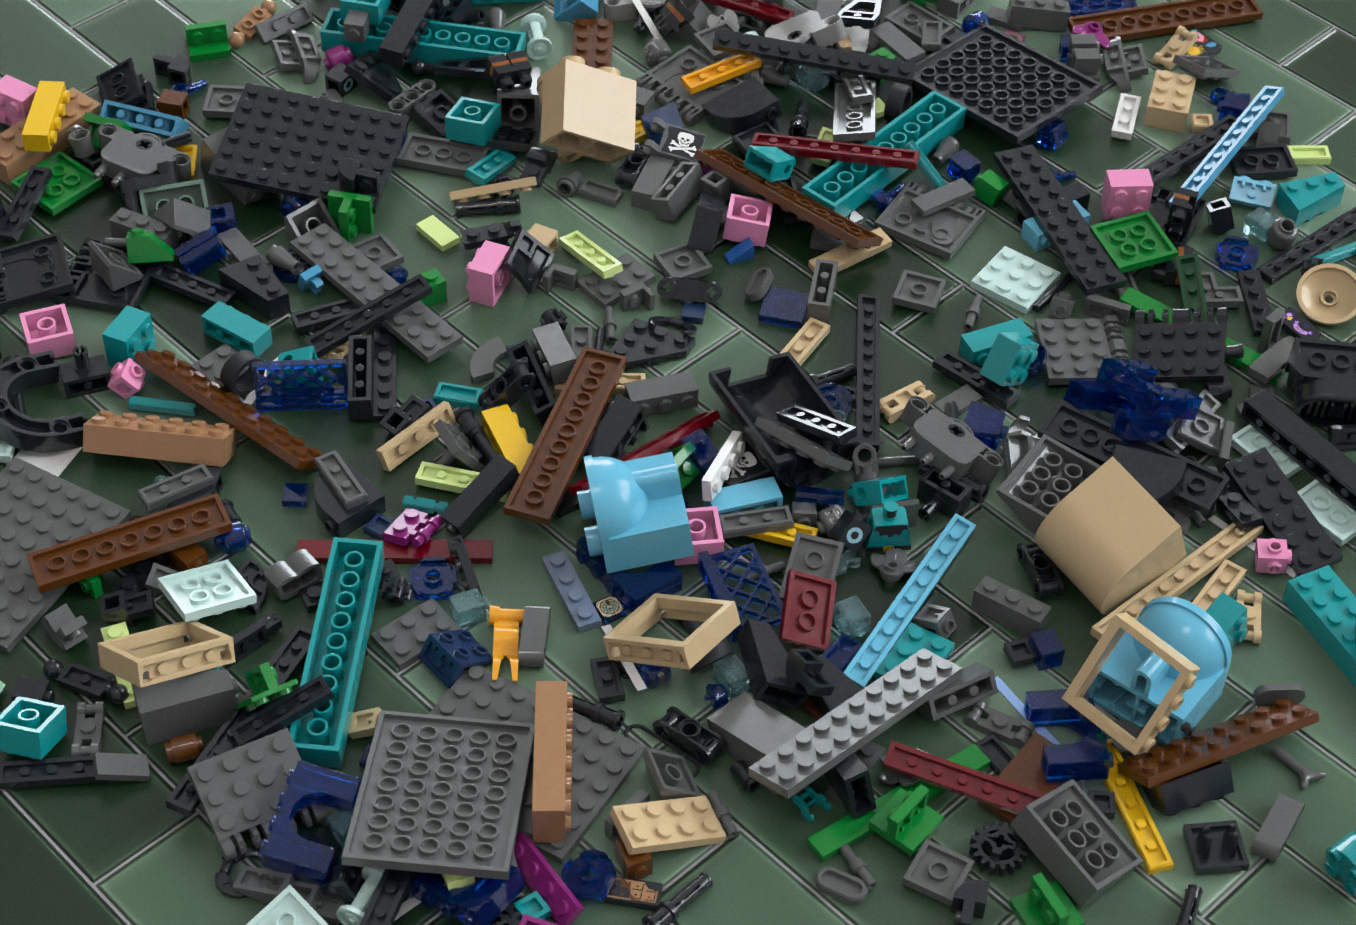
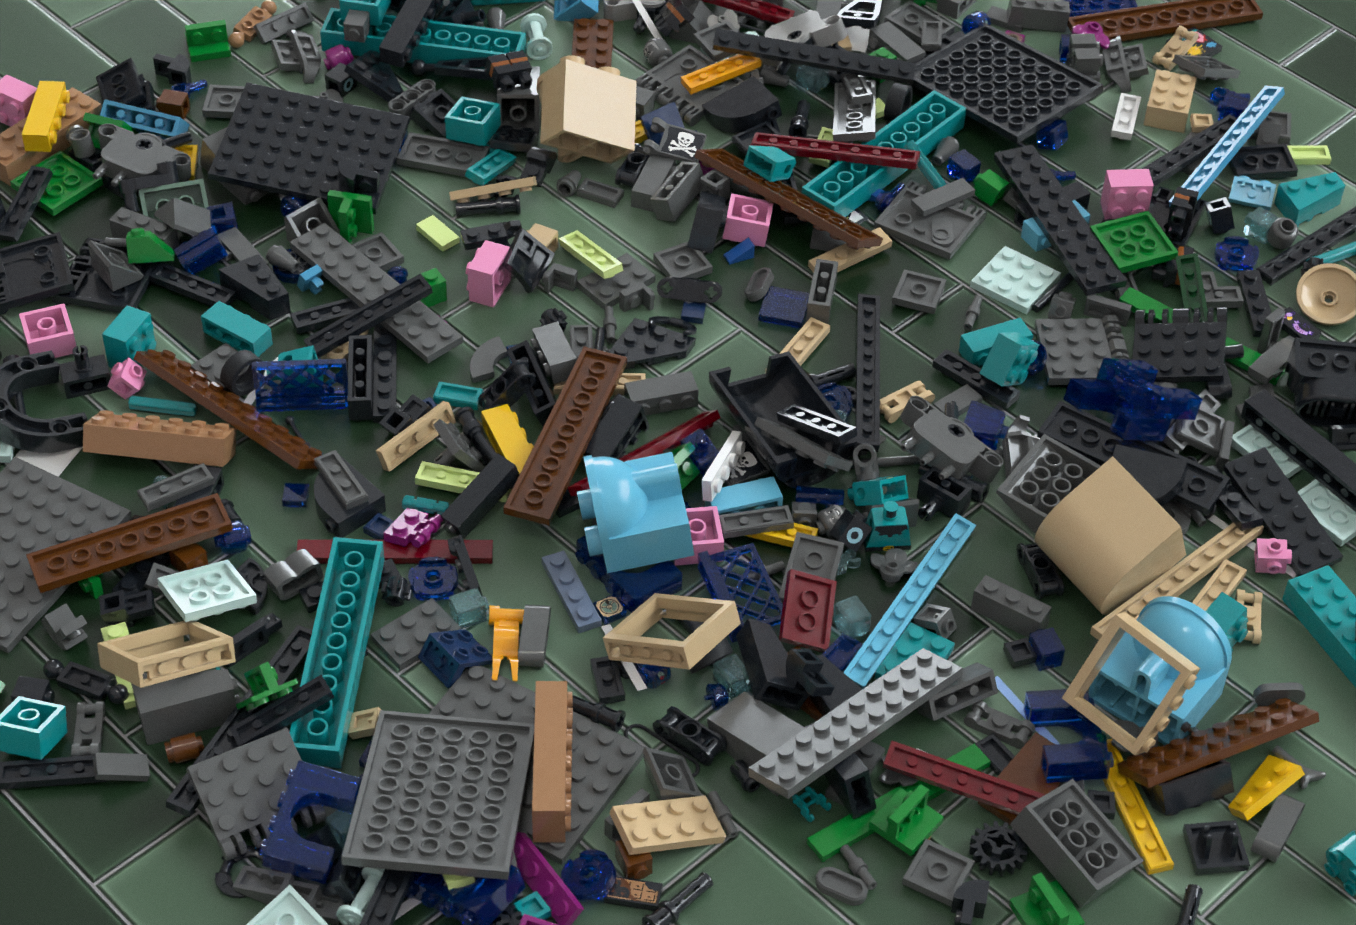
(290, 420): none -> black hinge
(1264, 786): none -> yellow wing

